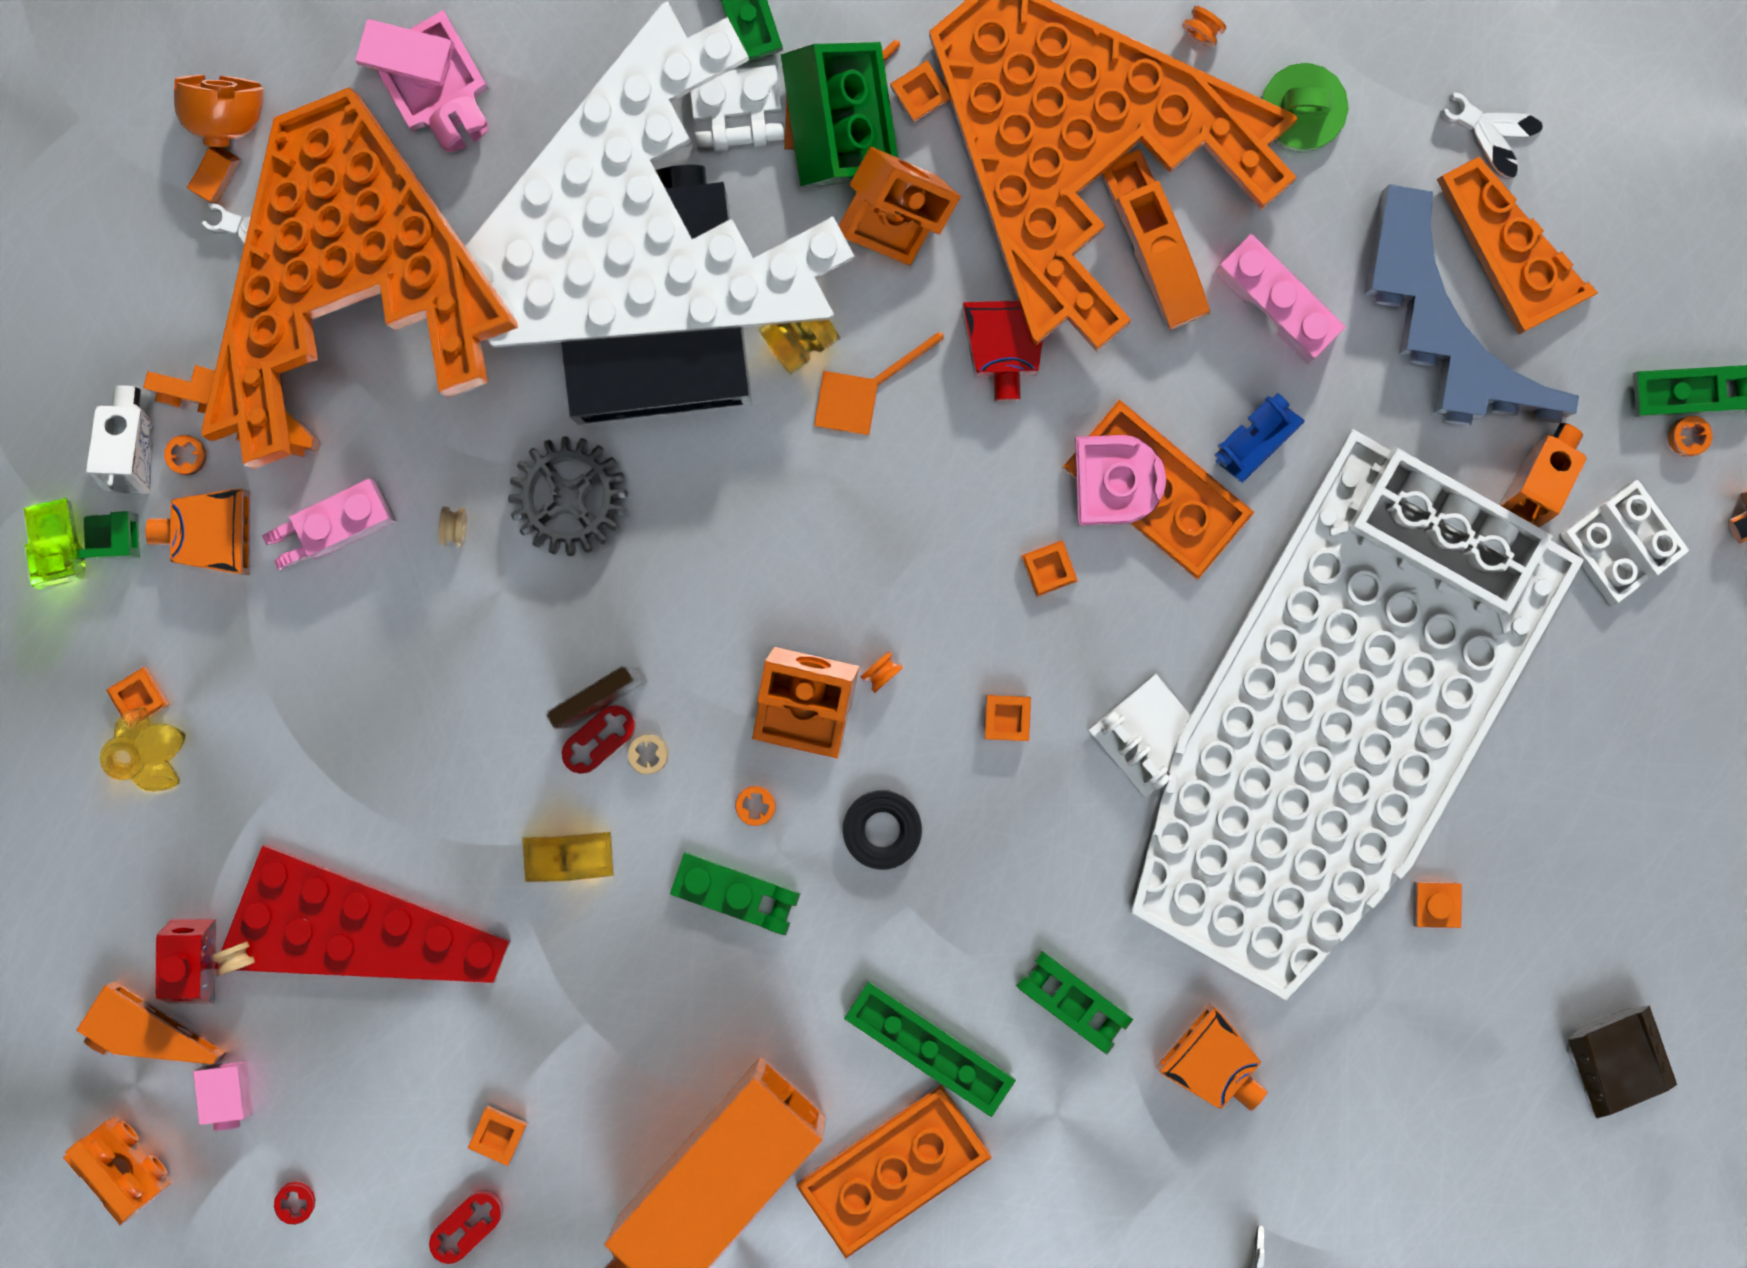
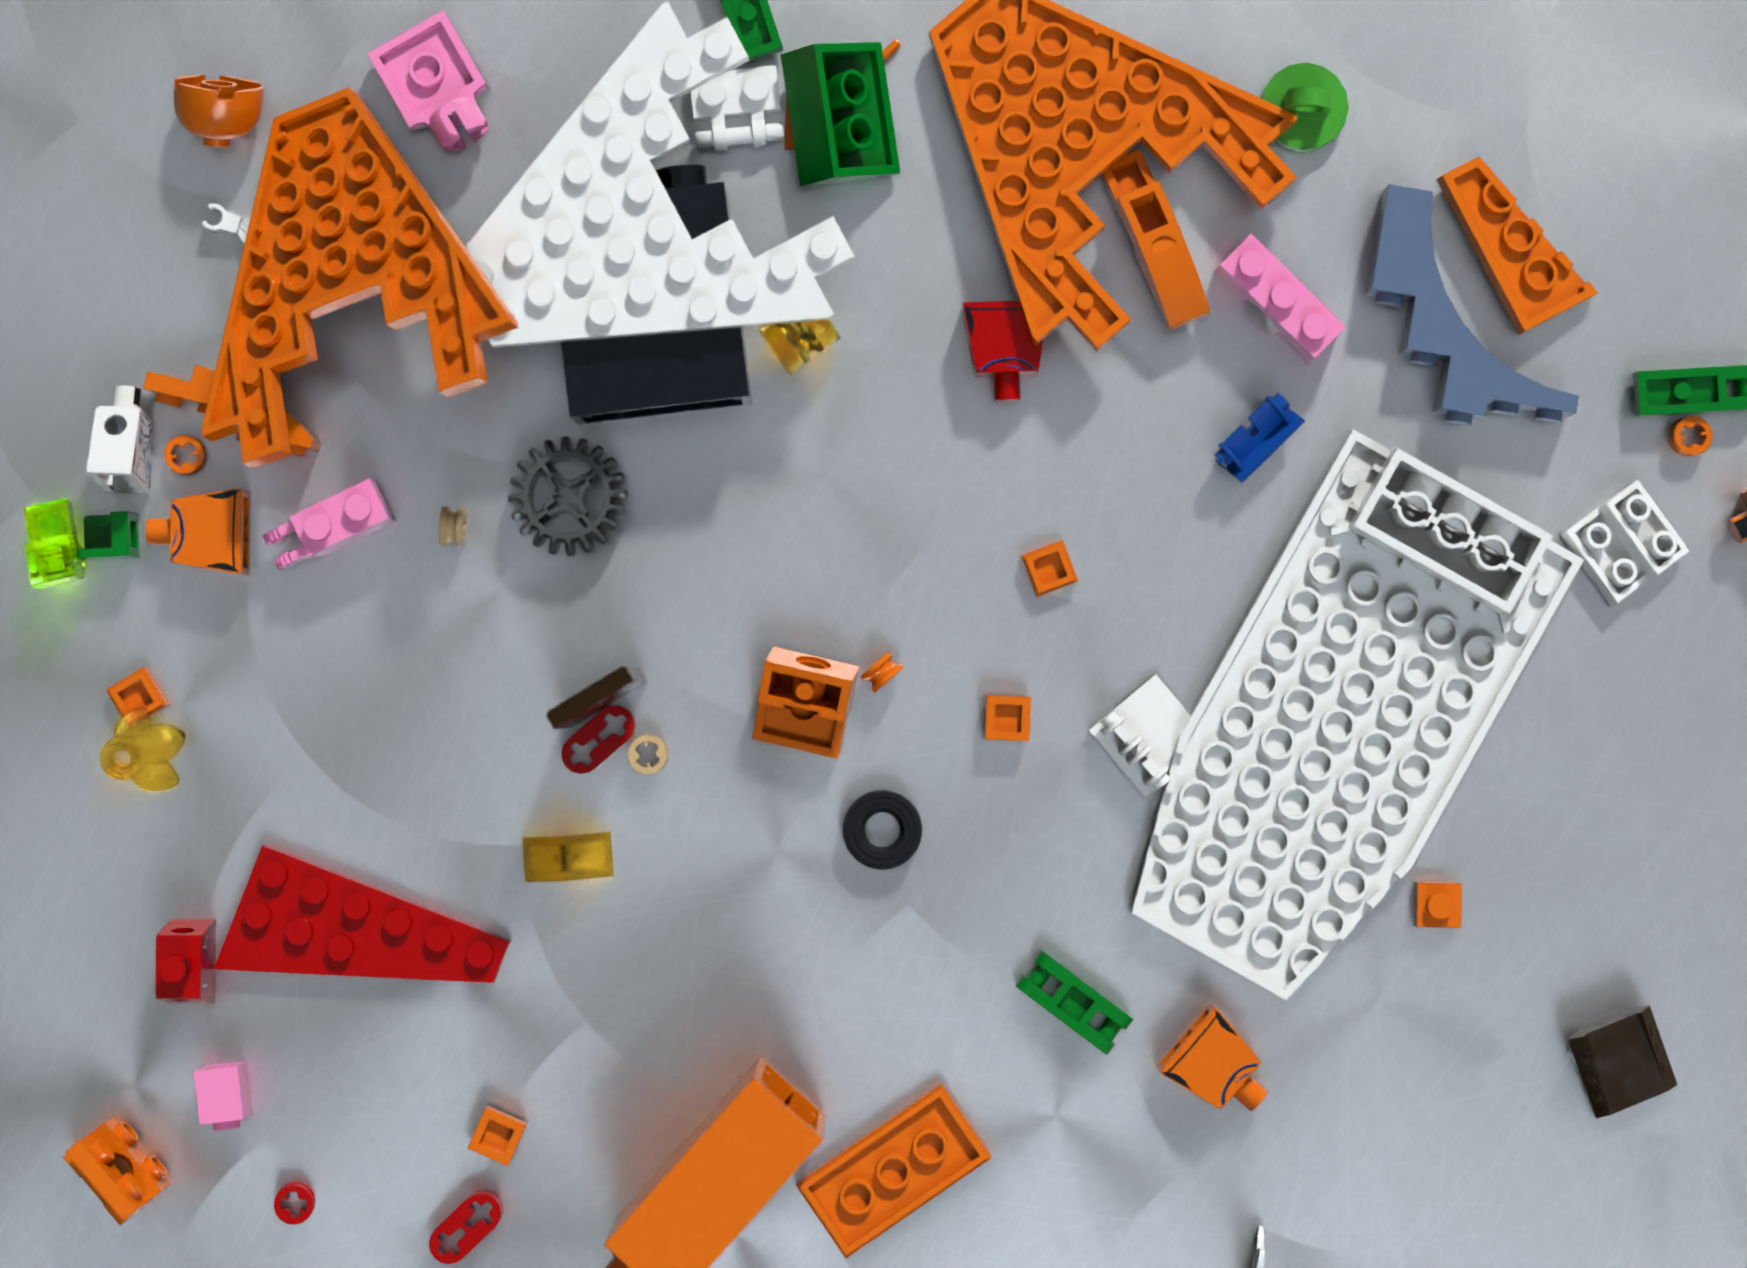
(134, 1027): orange slope -> none
(214, 174): orange piece -> none
(232, 959): tan bush -> none
(404, 52): bright pink tile -> none
(733, 892): green plate -> none
(766, 798): orange bush -> none
(849, 400): orange piece -> none
(893, 185): orange brick -> none
(920, 91): orange plate -> none
(930, 1048): green plate -> none
(1116, 479): bright pink tile -> none
(1195, 512): orange tile -> none
(1204, 26): orange bush -> none
(1491, 130): white piece -> none
(1546, 477): orange torso -> none

